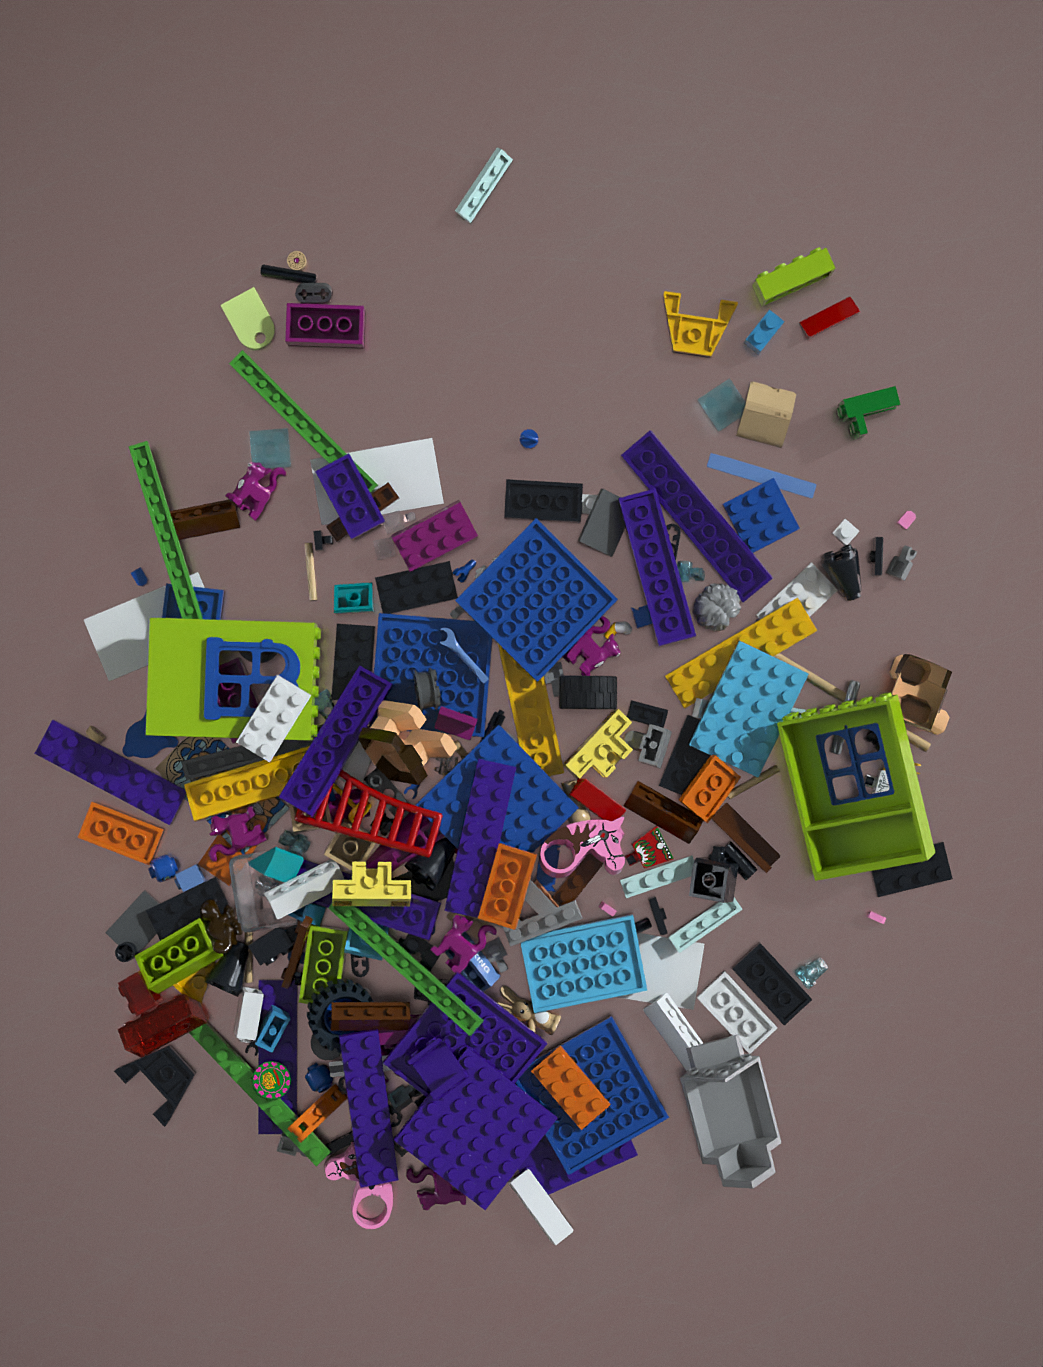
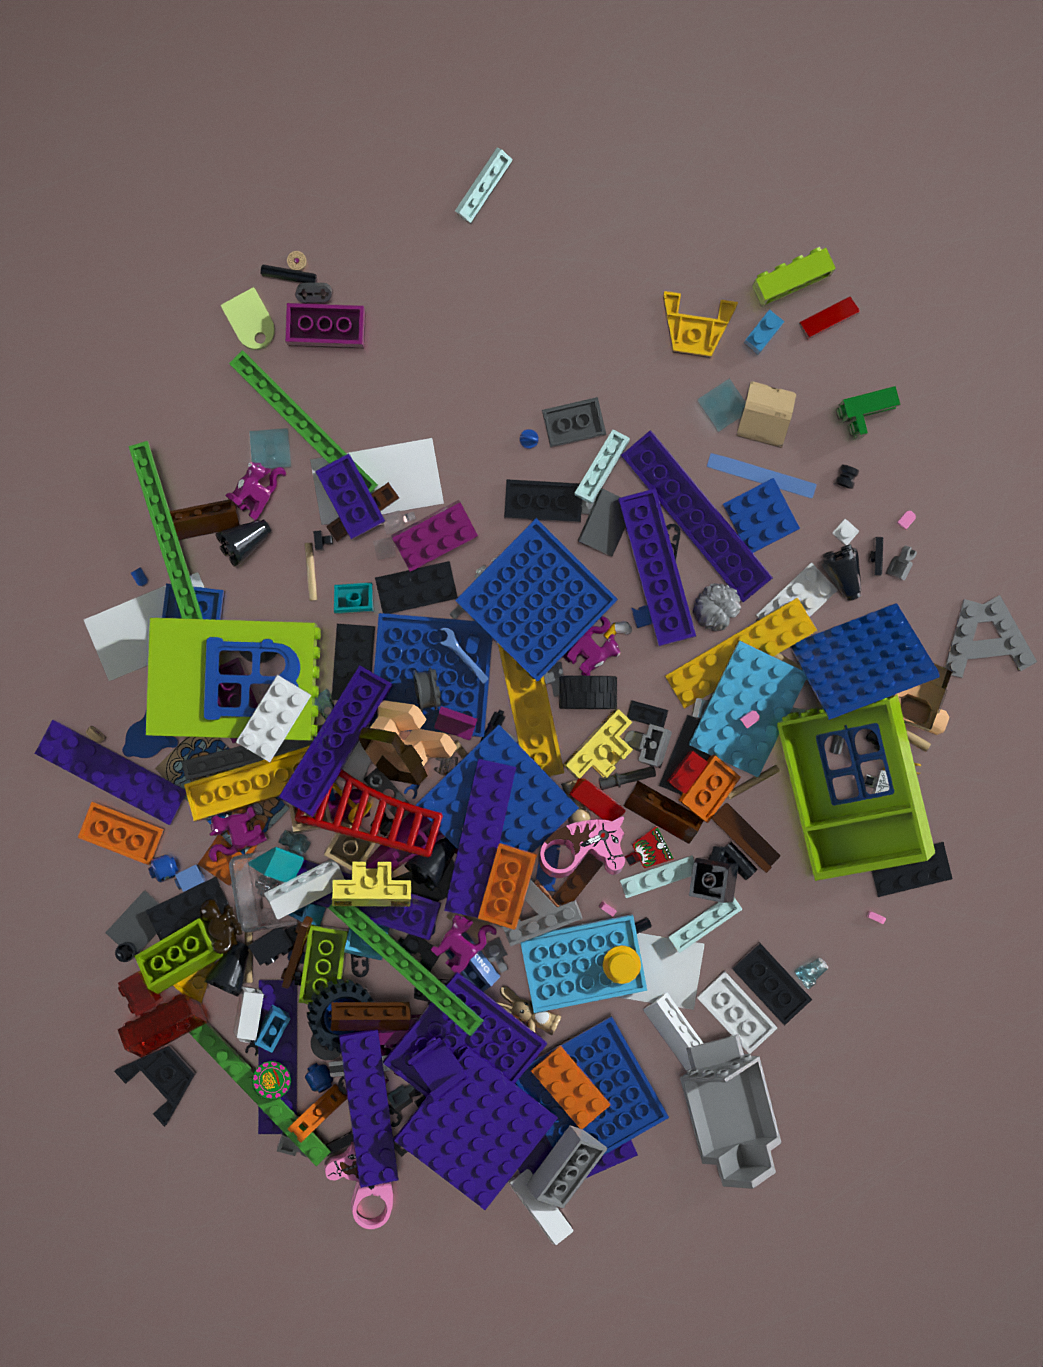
(242, 540): none -> black cone
(442, 1192): magenta animal -> none
(464, 570): blue piece -> none
(472, 645): none -> blue piece
(566, 1167): none -> light grey slope
(574, 422): none -> dark grey tile
(602, 466): none -> light aqua plate
(618, 780): none -> dark grey axle
(621, 964): none -> yellow piece
(659, 915): black plate -> none
(687, 572): clear light blue plate -> none
(687, 771): none -> red panel
(750, 718): none -> bright pink piece
(847, 476): none -> black wheel
(864, 661): none -> blue plate
(1010, 641): none -> light grey plate

